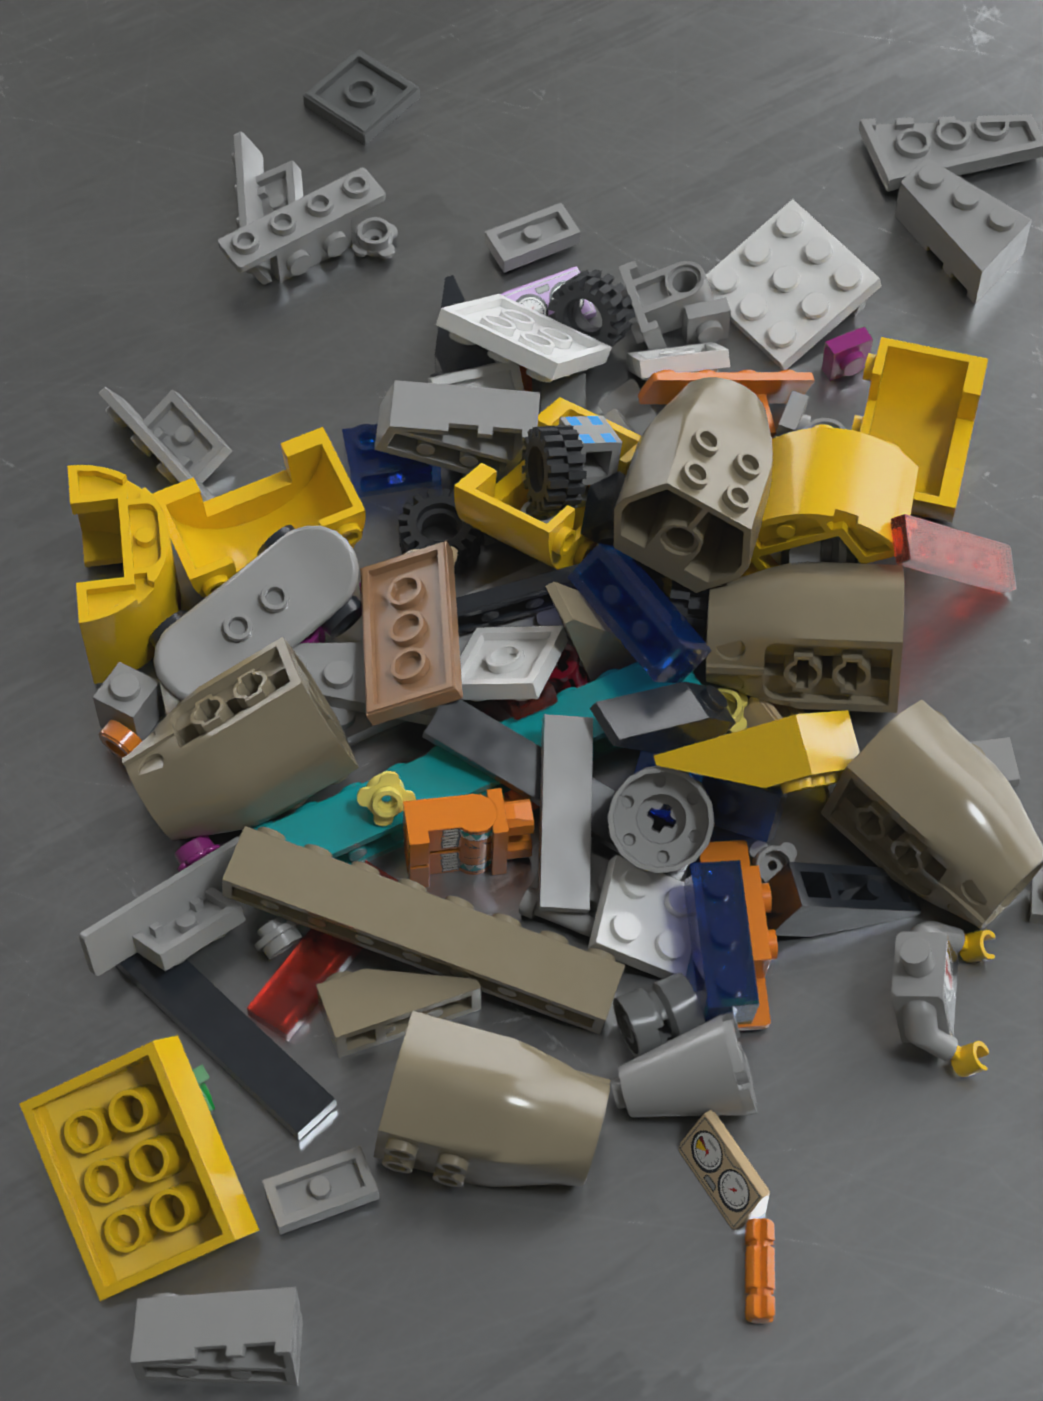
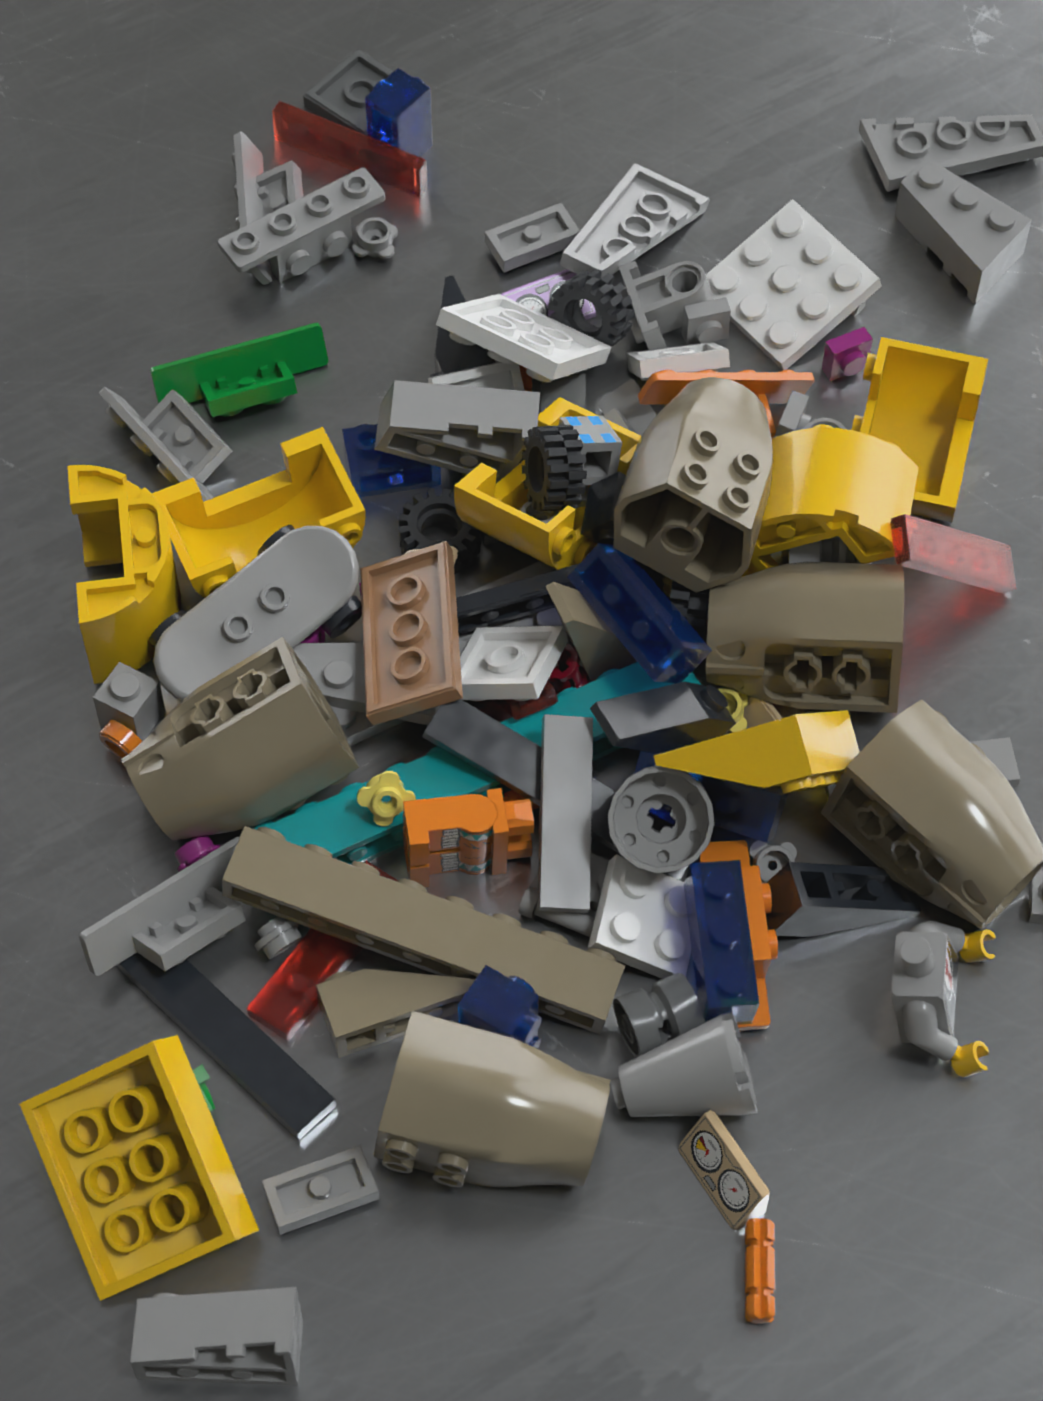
(244, 372): none -> green bracket
(350, 149): none -> clear red tile
(400, 113): none -> clear blue brick
(502, 1007): none -> clear blue brick
(631, 221): none -> light grey wing

